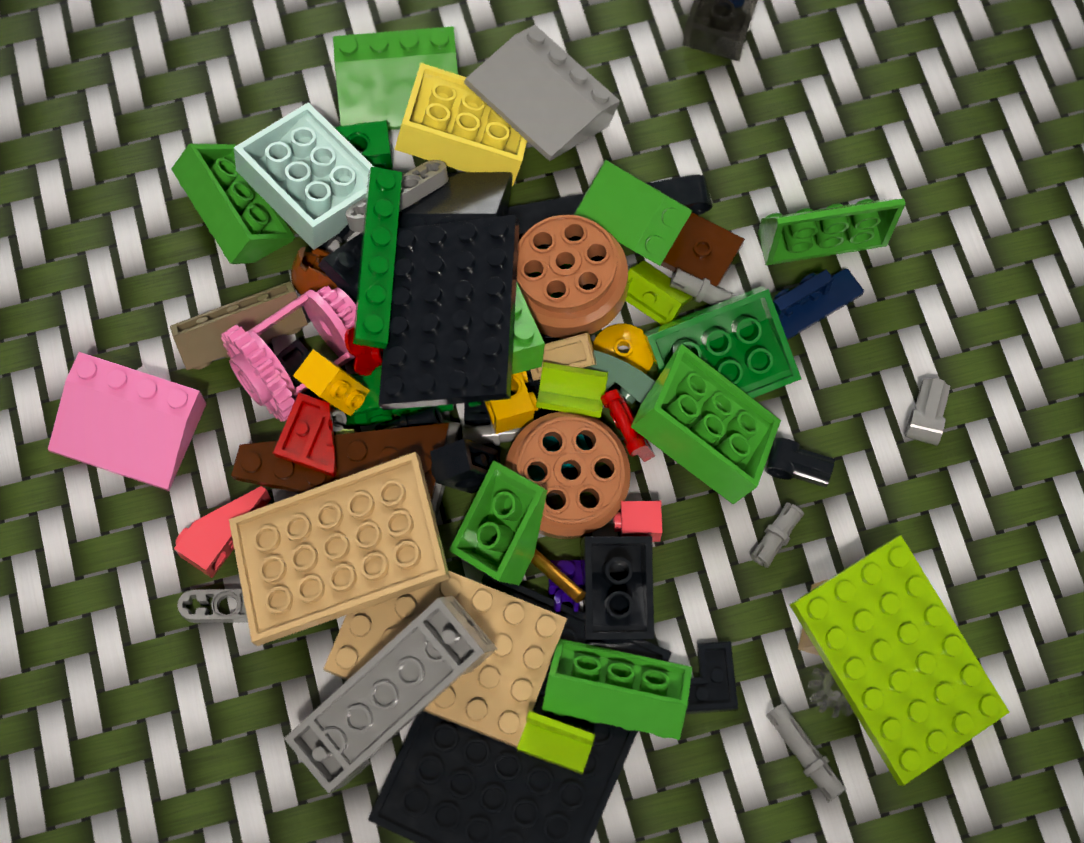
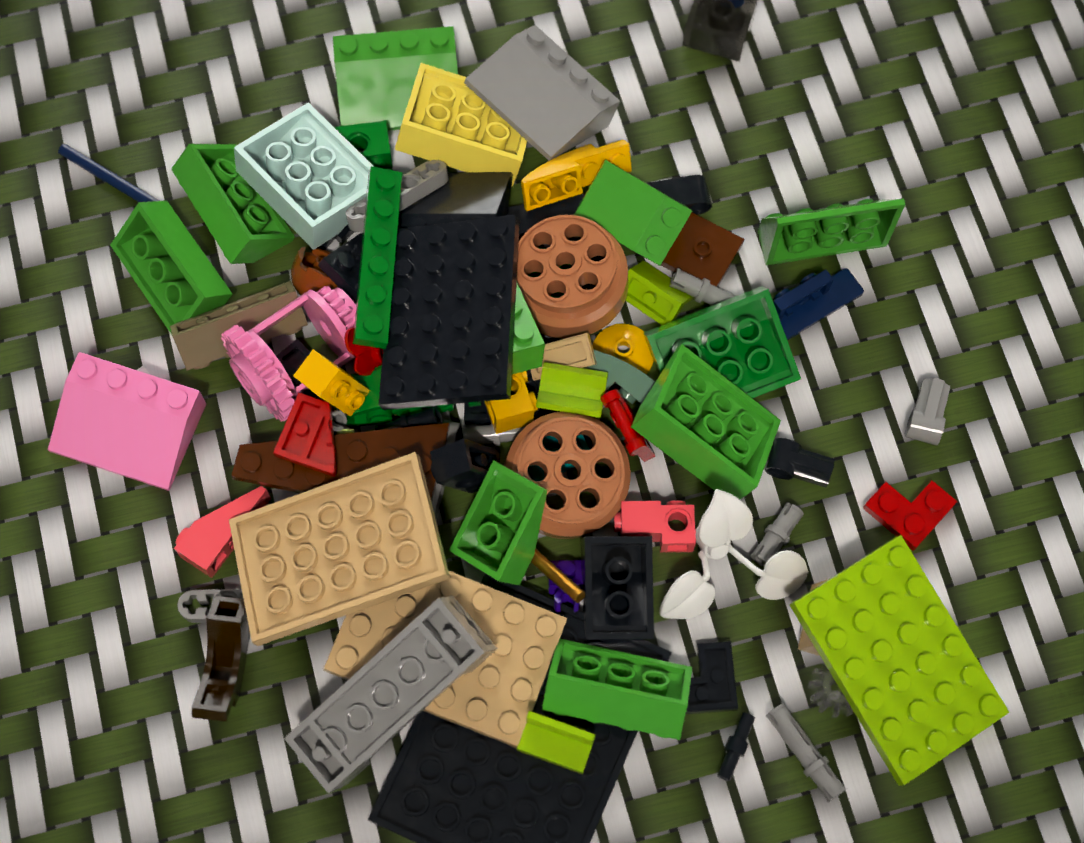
(105, 174): none -> dark blue bar
(168, 264): none -> bright green slope
(224, 659): none -> dark brown arch
(570, 172): none -> yellow slope
(677, 540): none -> coral brick
(725, 521): none -> white plant
(736, 746): none -> black bar
(909, 519): none -> red plate

